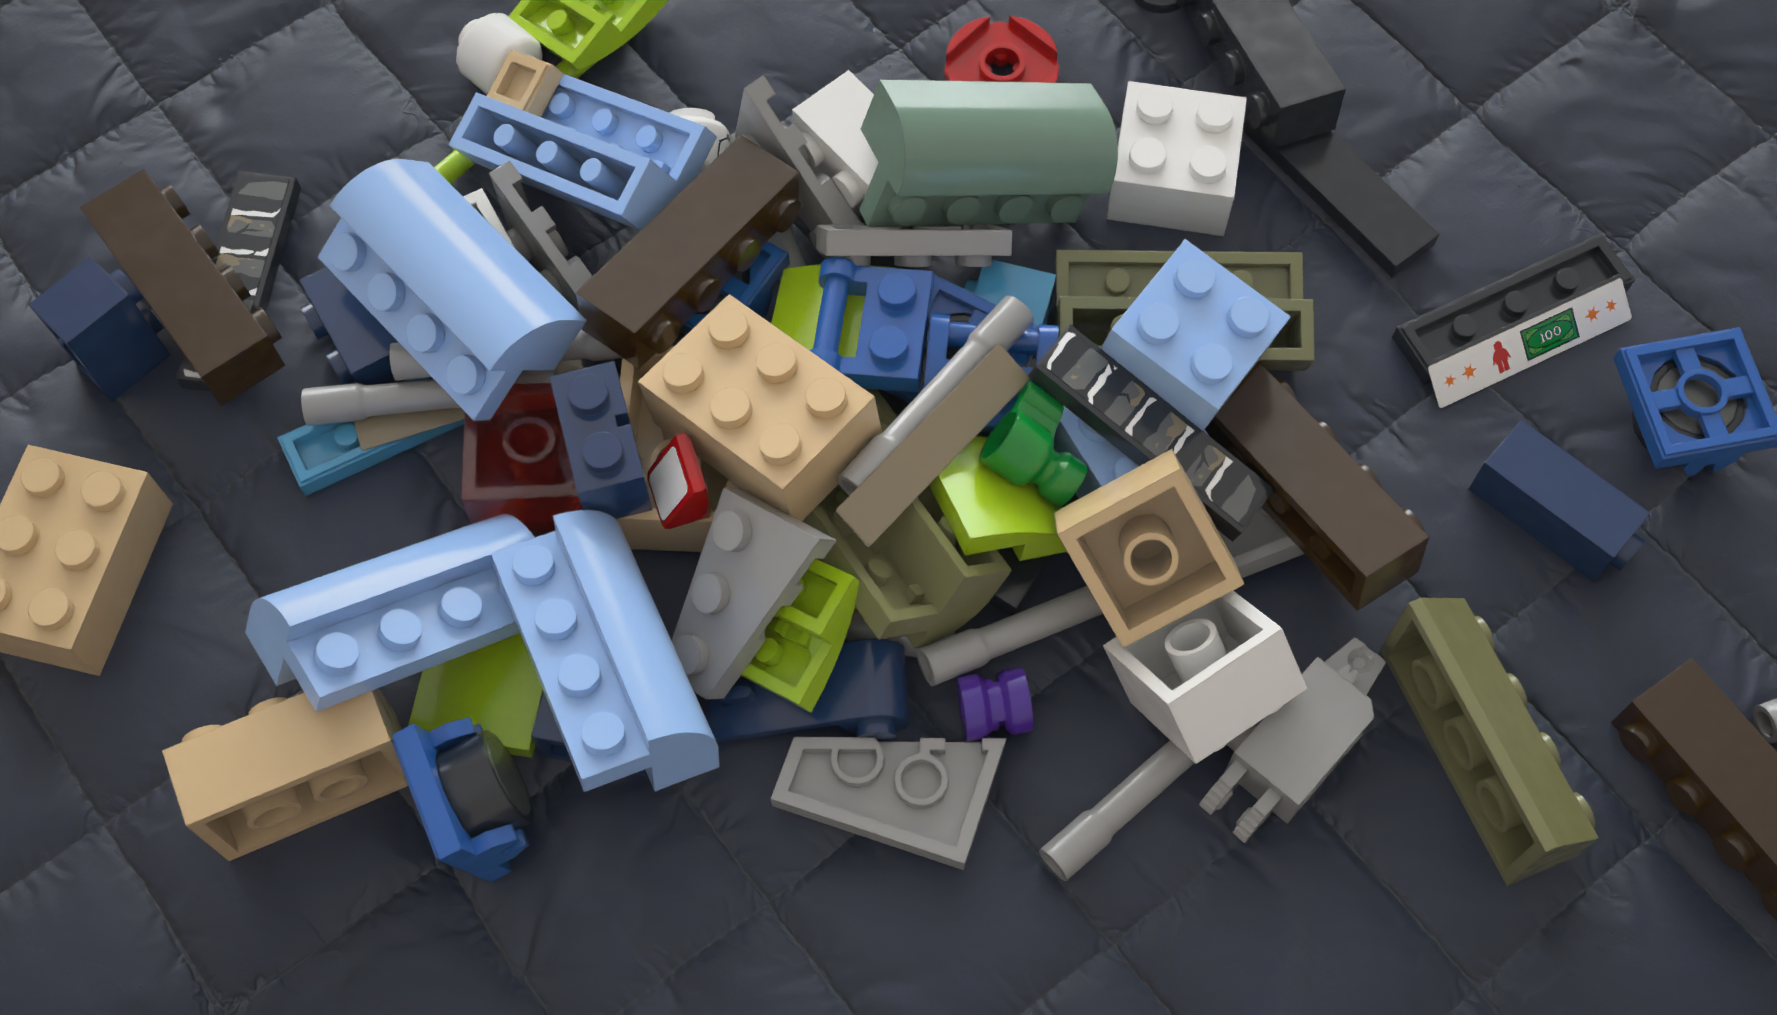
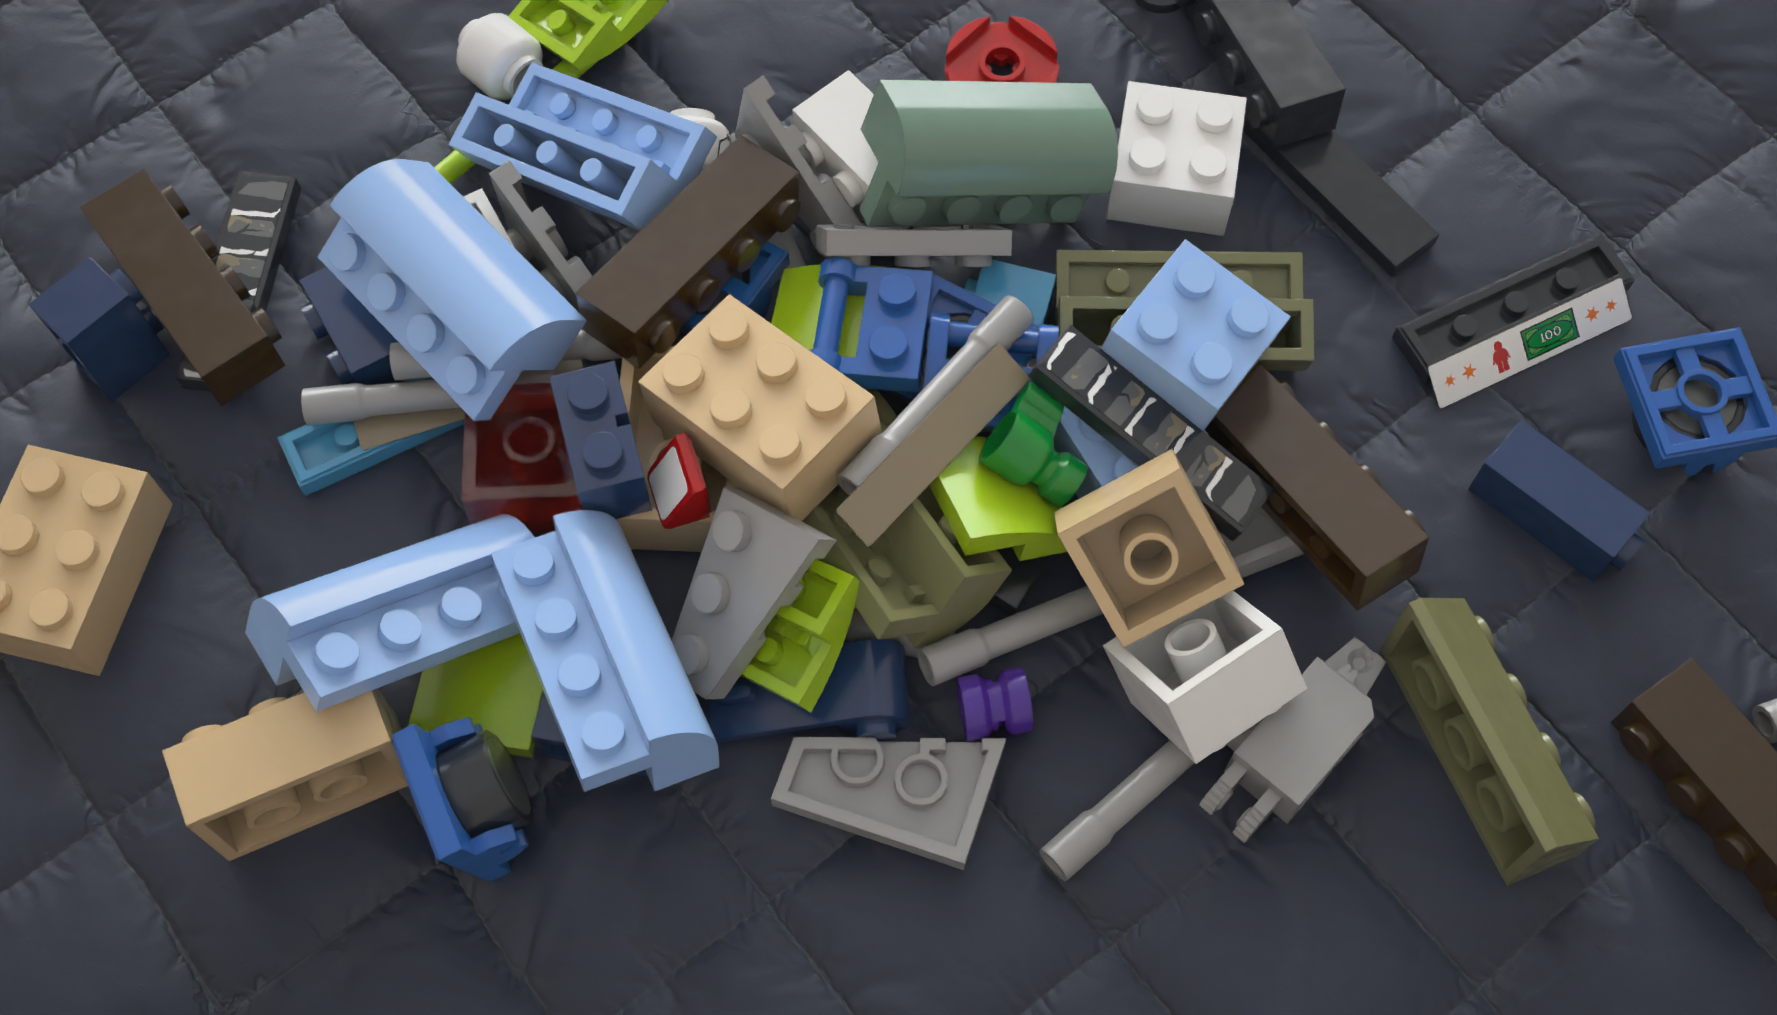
(525, 83): tan tile -> none

